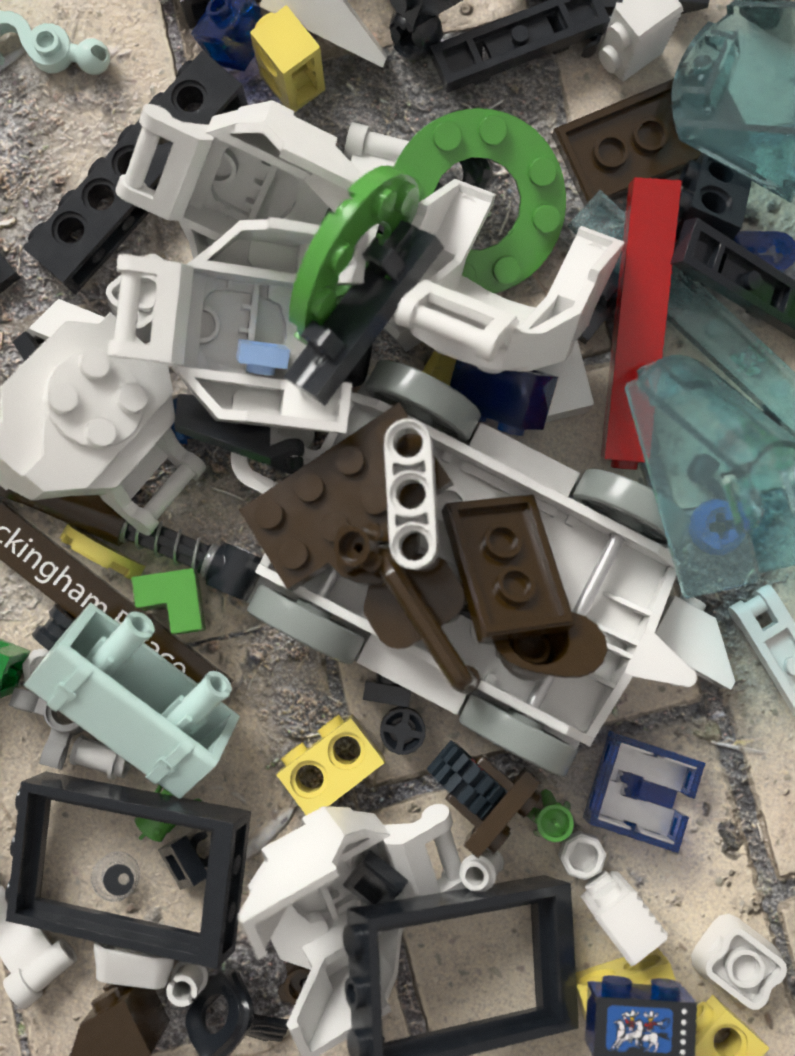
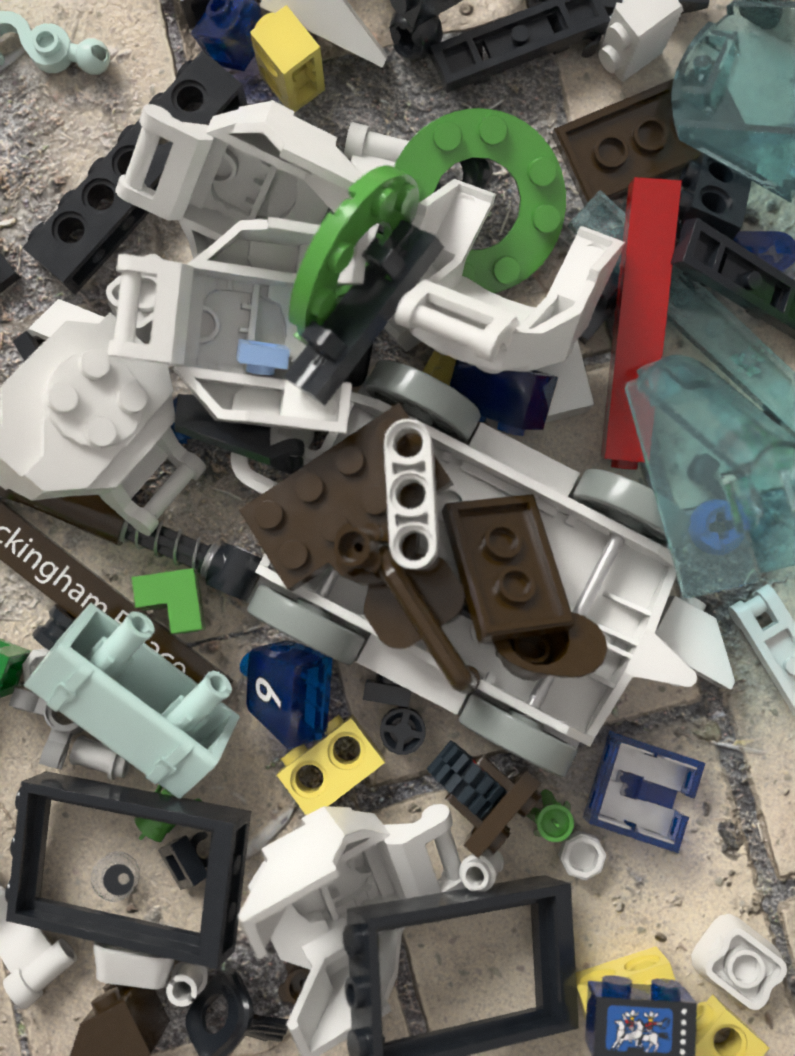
(100, 552): light yellow tile -> none
(289, 691): none -> clear blue torso
(375, 880): black tile -> none
(623, 916): white brick -> none

